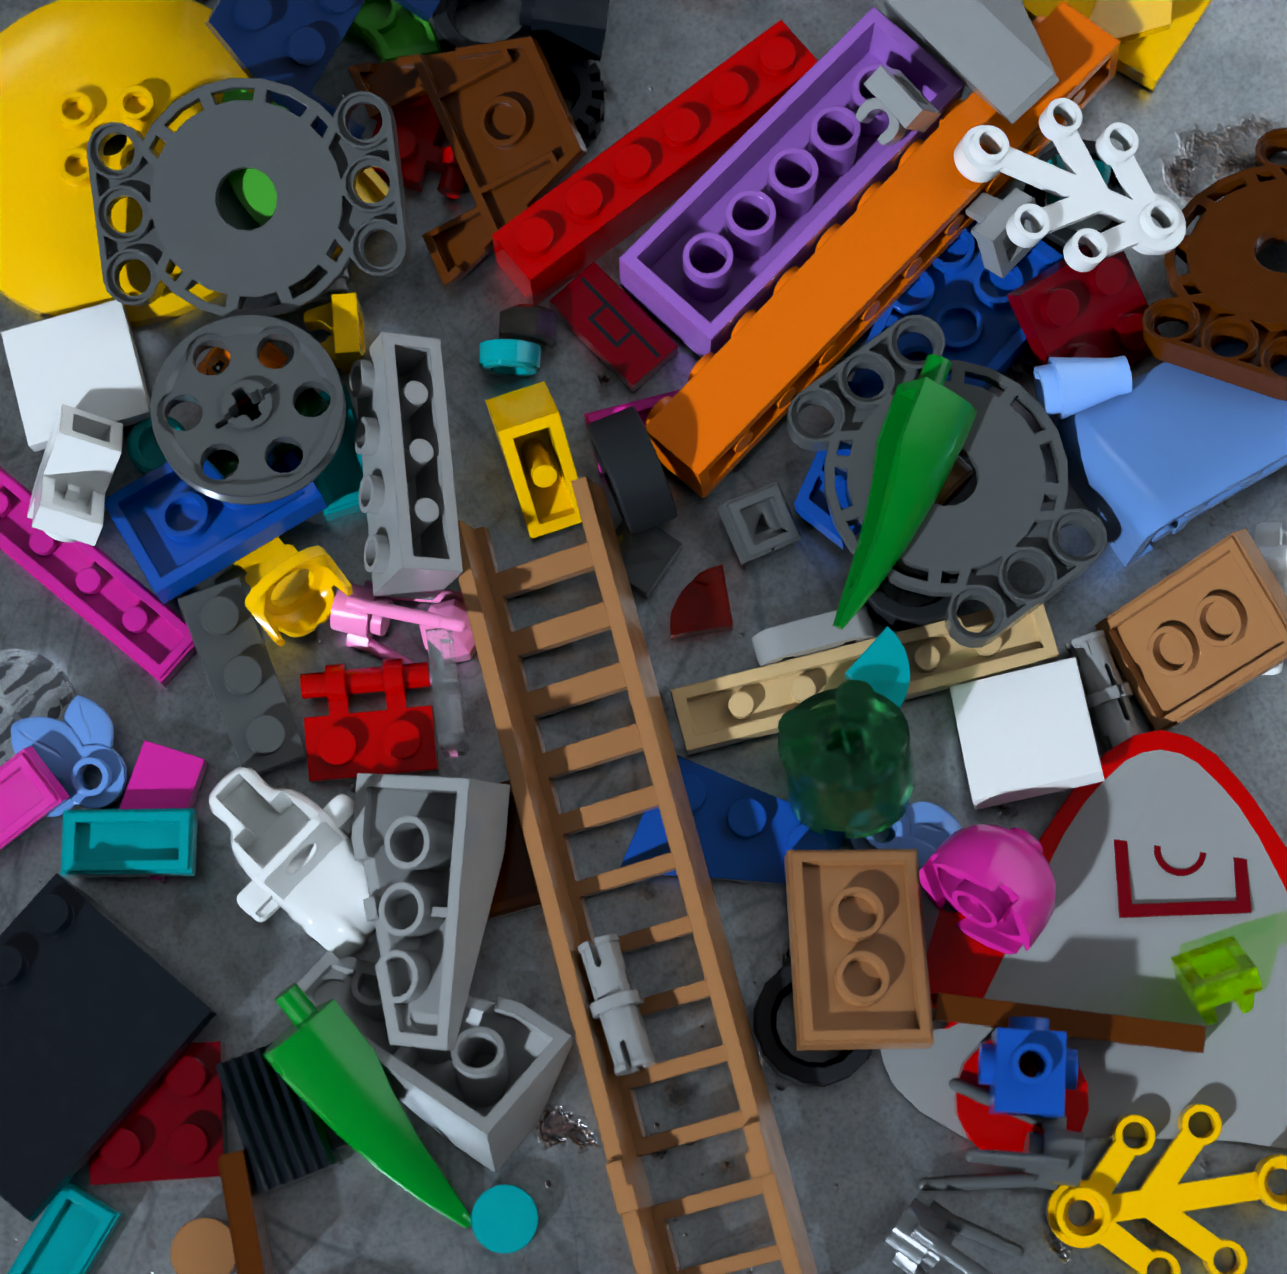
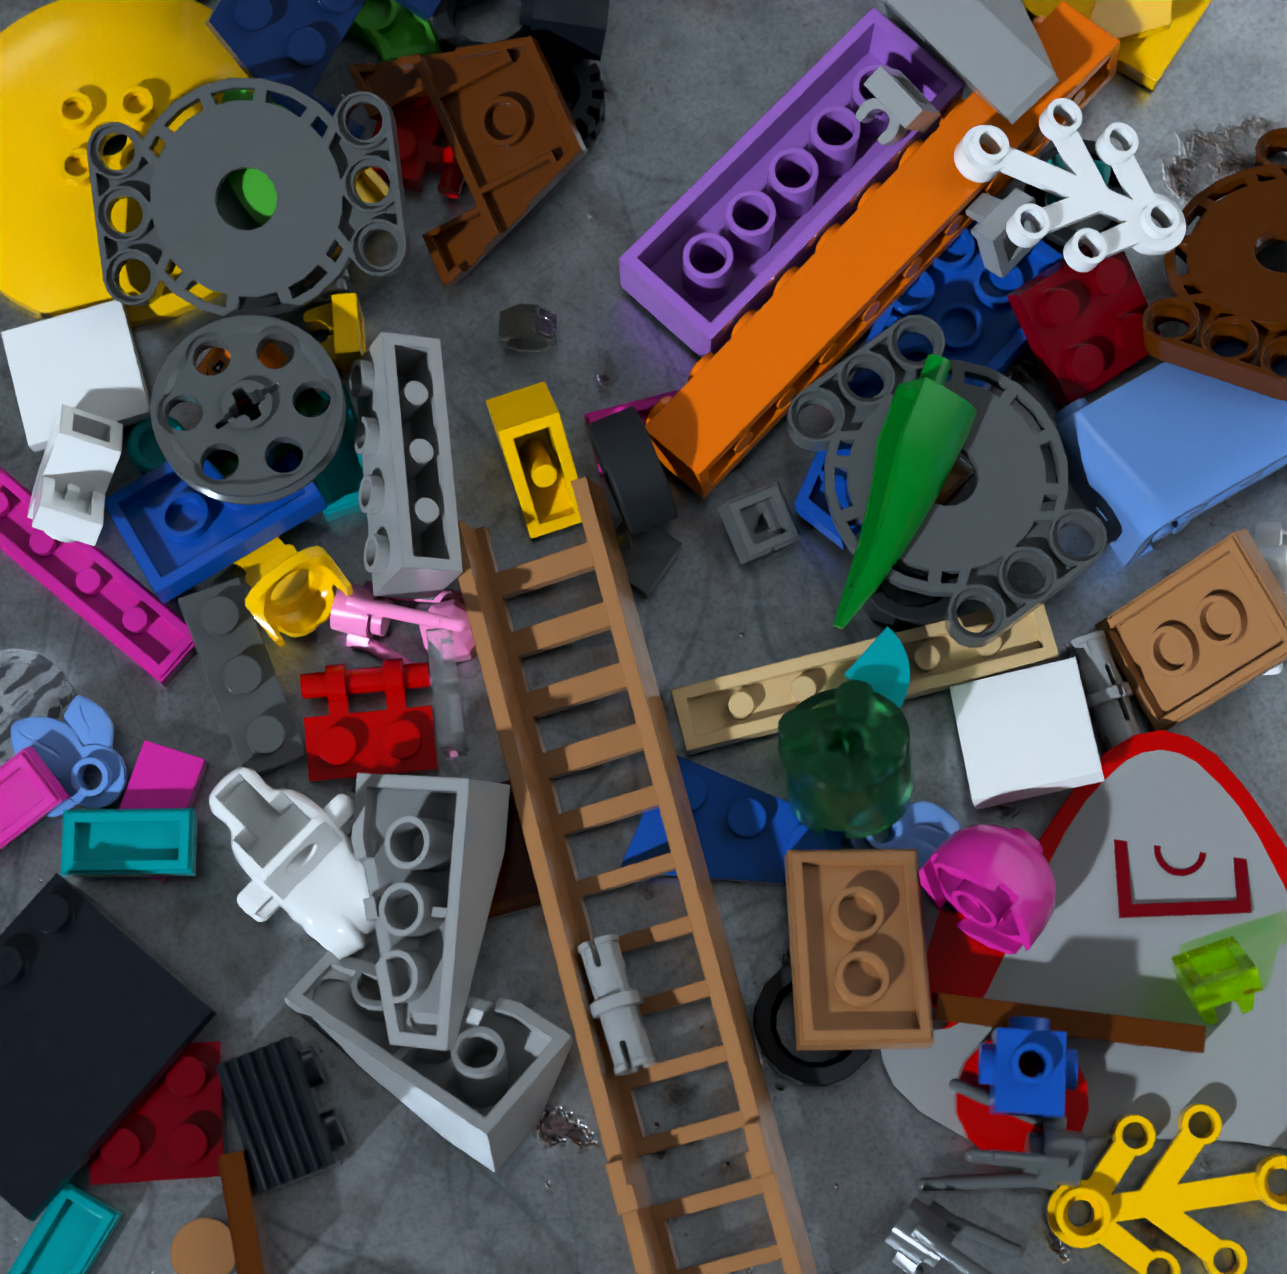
(347, 1088): green piece -> none
(505, 1219): teal tile -> none
(509, 357): teal tile -> none
(613, 327): dark red tile -> none
(647, 167): red brick -> none
(702, 606): clear red tile -> none
(810, 636): light grey beam -> none
(1078, 383): light blue cone -> none

